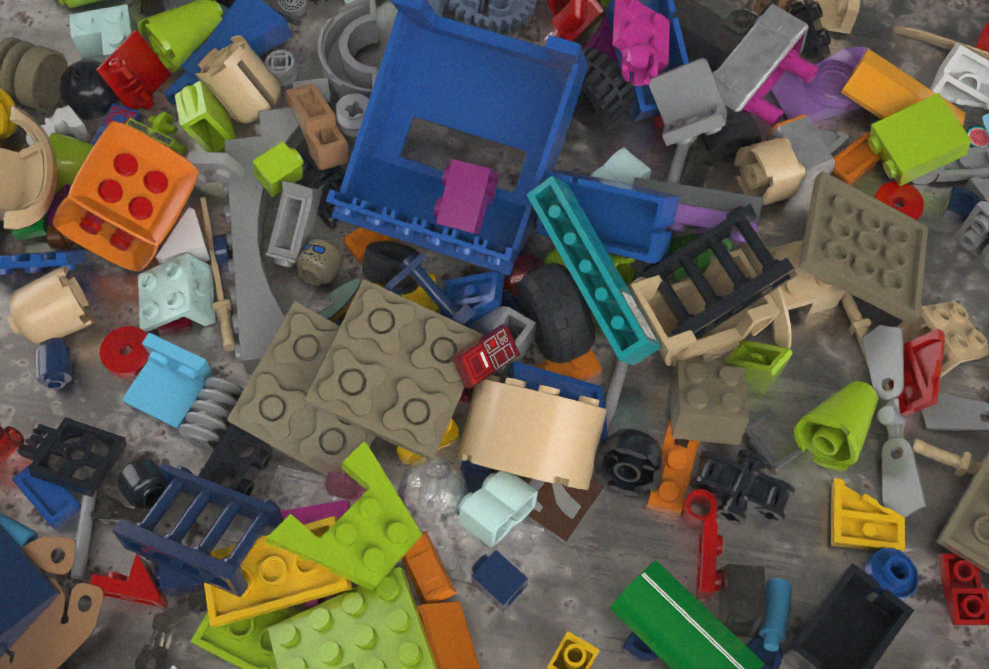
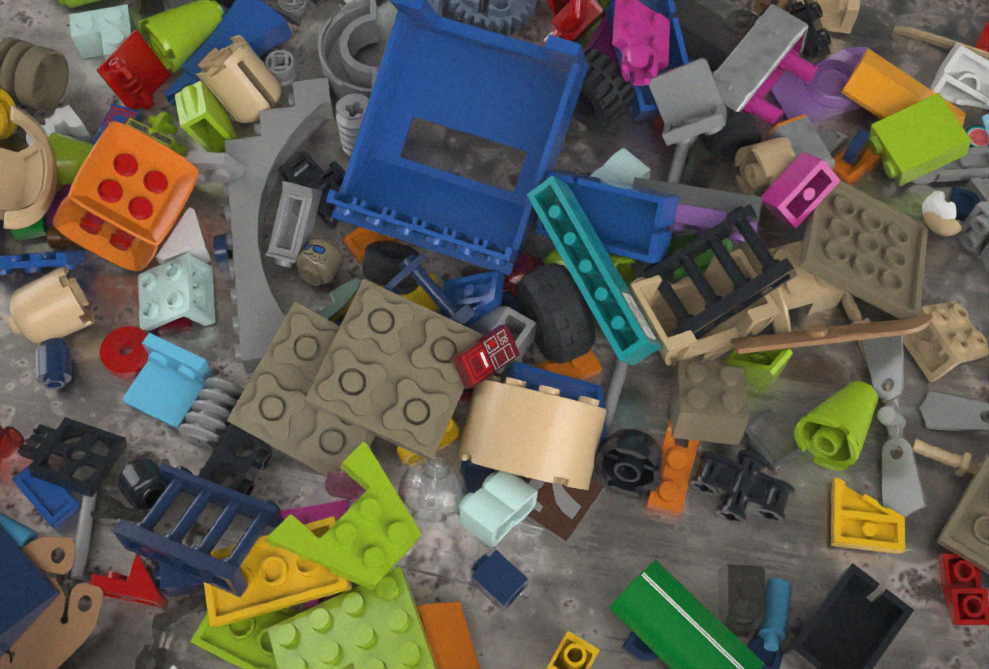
(86, 90): black cylinder -> none
(222, 307): tan sword -> none
(277, 166): lime brick -> none
(319, 126): medium nougat slope -> none
(428, 572): orange tile -> none
(465, 196): magenta brick -> none
(709, 542): red plate -> none
(800, 189): none -> dark pink brick
(822, 335): none -> medium nougat piece
(857, 147): none -> dark blue tile
(893, 572): blue plate -> none
(905, 195): red piece -> none
(921, 372): red wing -> none
(940, 215): none -> hair

